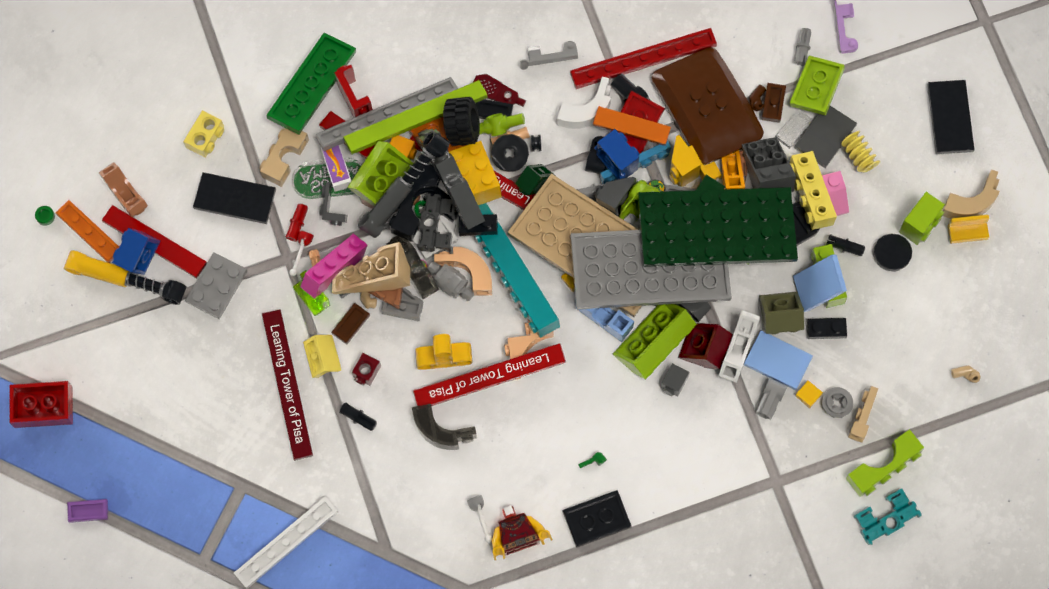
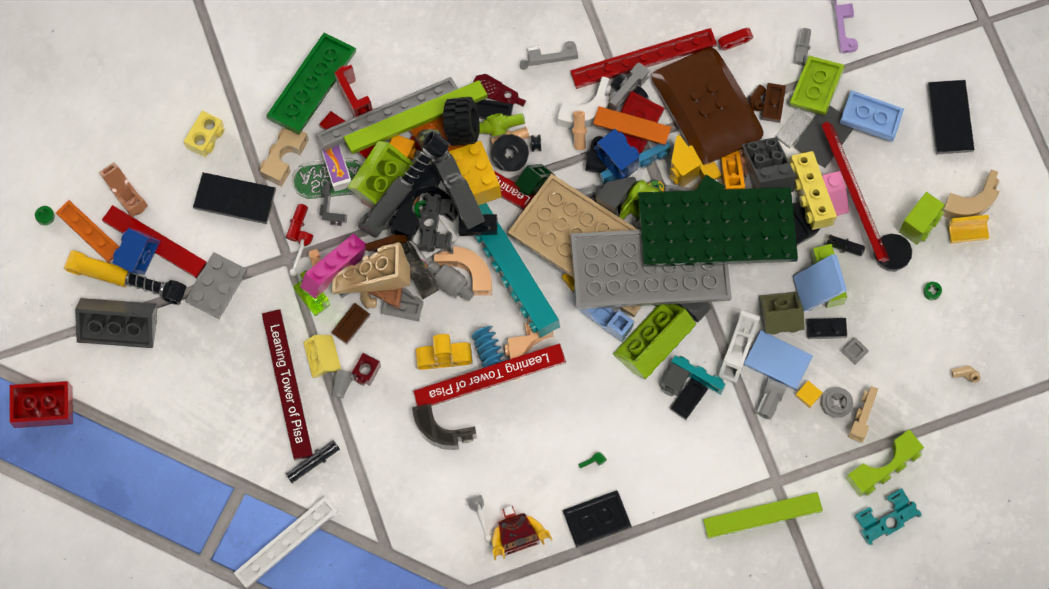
(87, 510): medium lavender tile -> none
(116, 322): none -> dark grey slope
(332, 448): none -> black pin
(341, 382): none -> light grey cone
(358, 416): black axle -> none
(373, 246): none -> reddish brown tile
(486, 346): none -> dark azure piece
(579, 130): none -> light nougat pin
(638, 76): none -> light grey plate
(689, 399): none -> black tile
(706, 345): dark red slope -> none
(713, 382): none -> teal plate
(735, 39): none -> red beam
(762, 515): none -> lime tile
(855, 192): none -> red tile
(855, 351): none -> light grey tile
(859, 152): light yellow piece -> none
(871, 116): none -> light blue tile
(928, 294): none -> green bush

